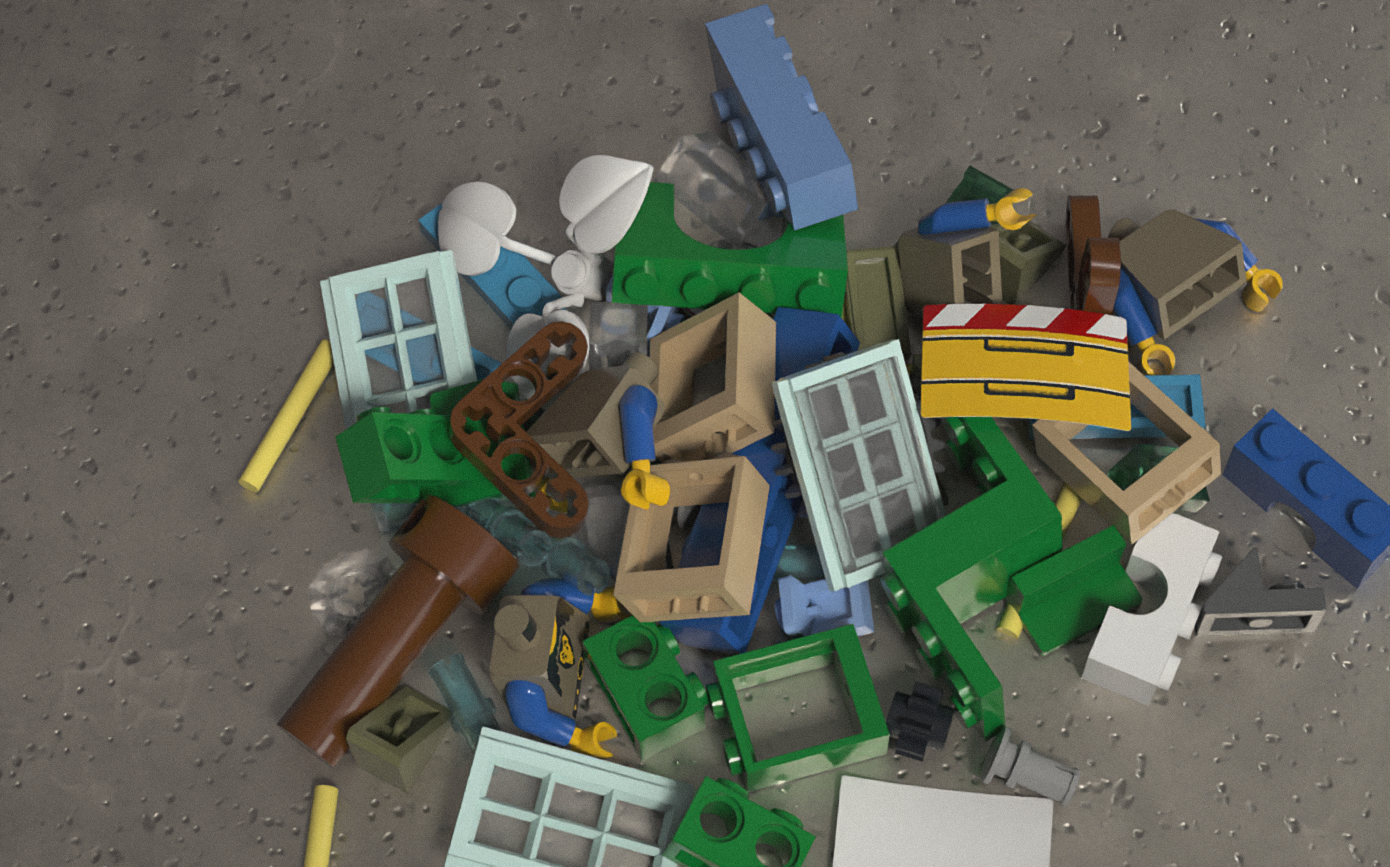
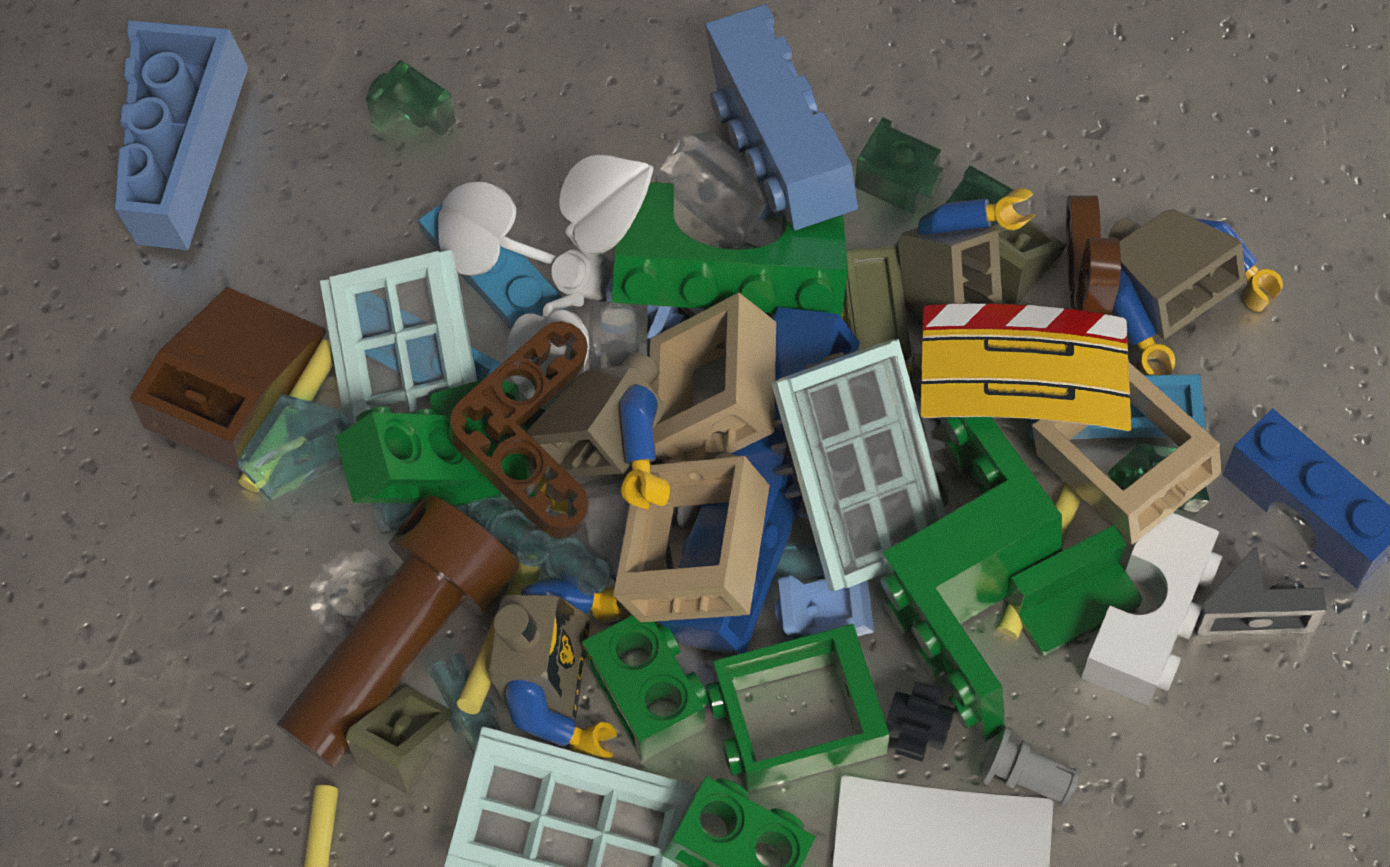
(174, 126): none -> medium blue wedge
(224, 374): none -> reddish brown slope
(293, 446): none -> clear light blue slope
(412, 93): none -> clear green bracket
(479, 679): none -> light yellow bar
(898, 168): none -> clear green brick

